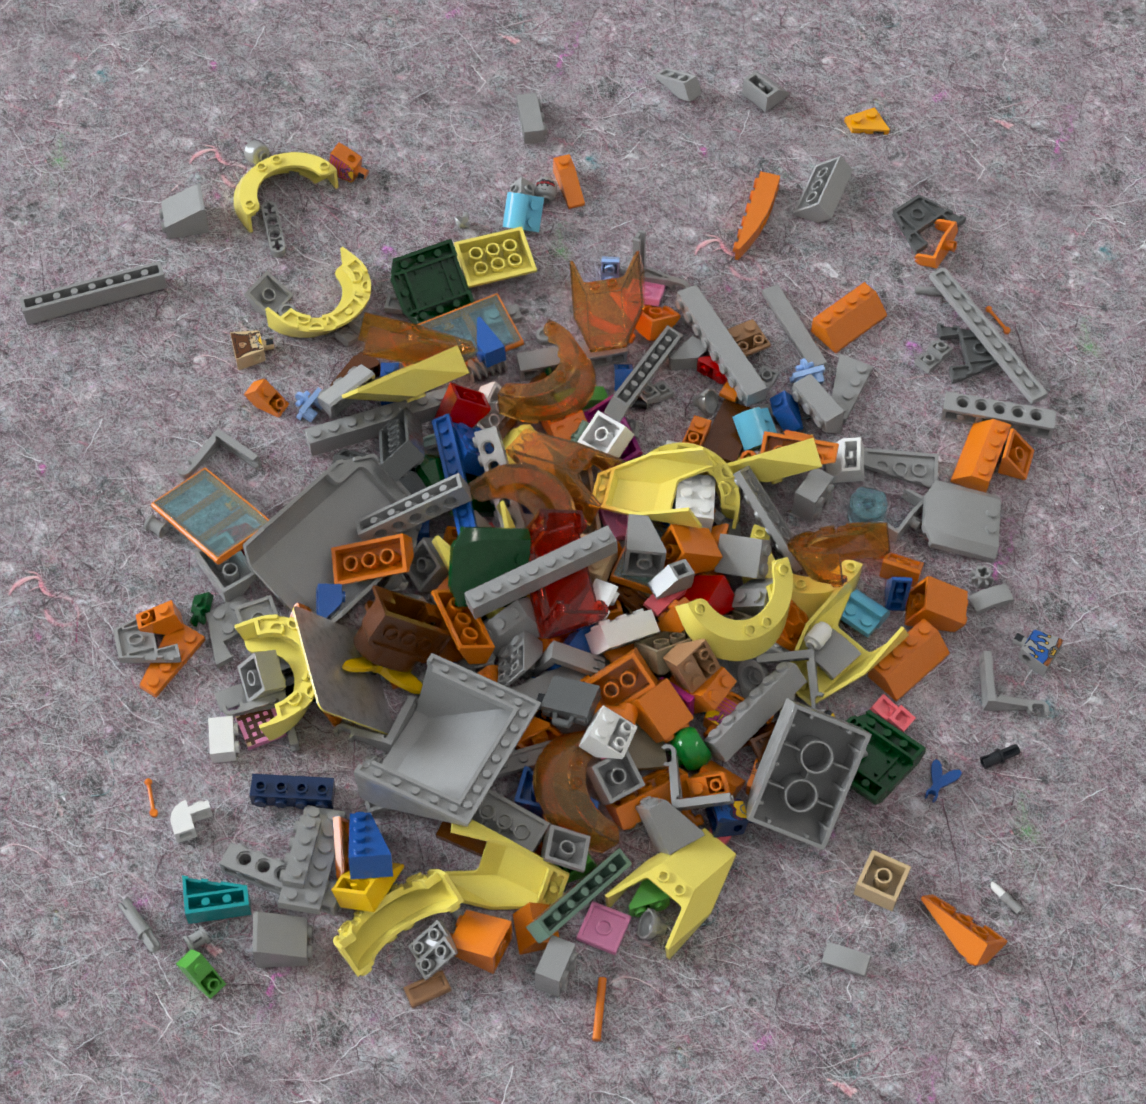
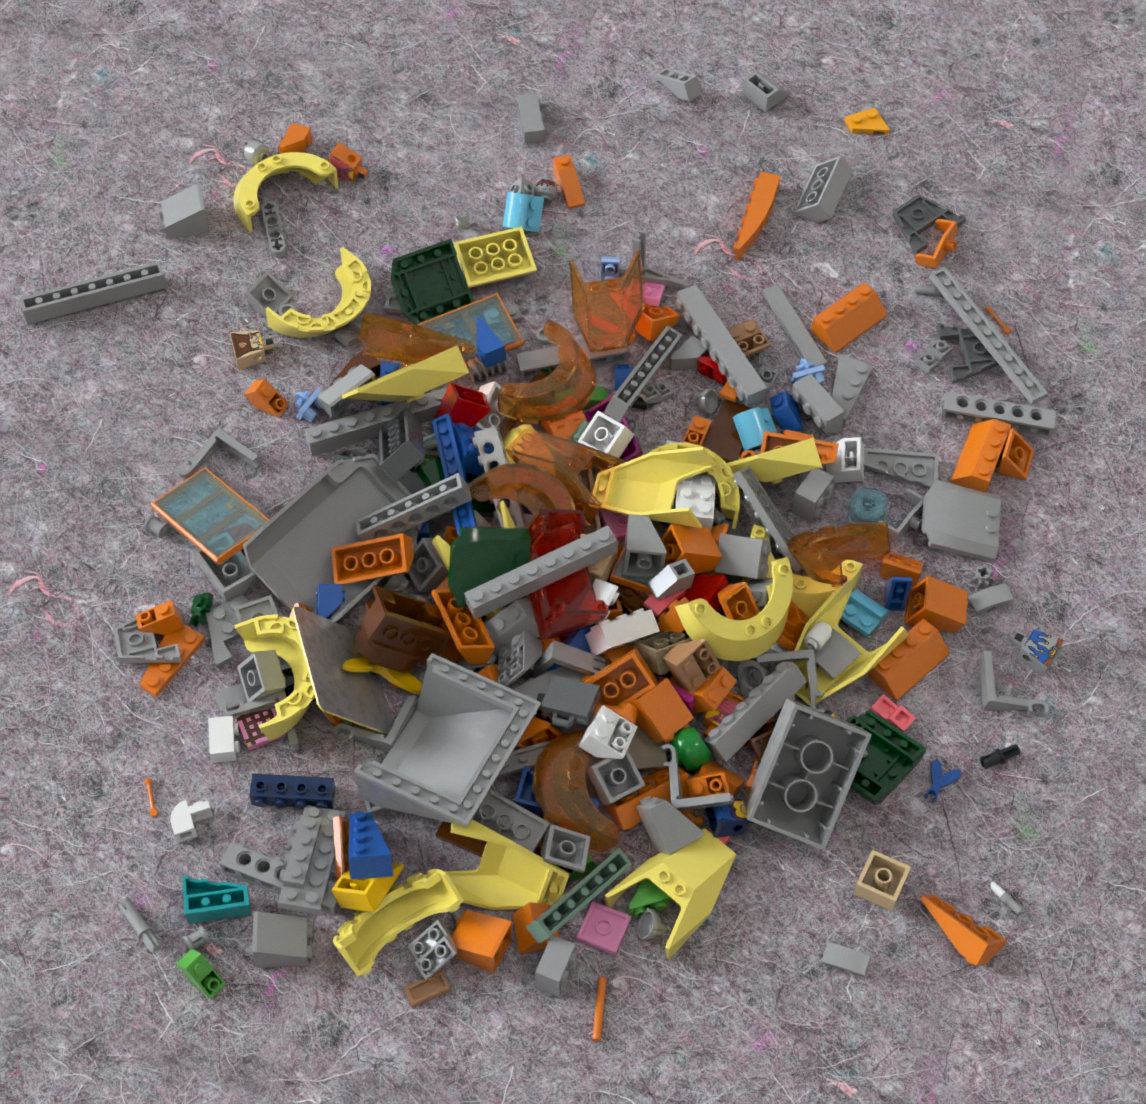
(296, 139): none -> orange slope
(738, 602): none -> orange slope

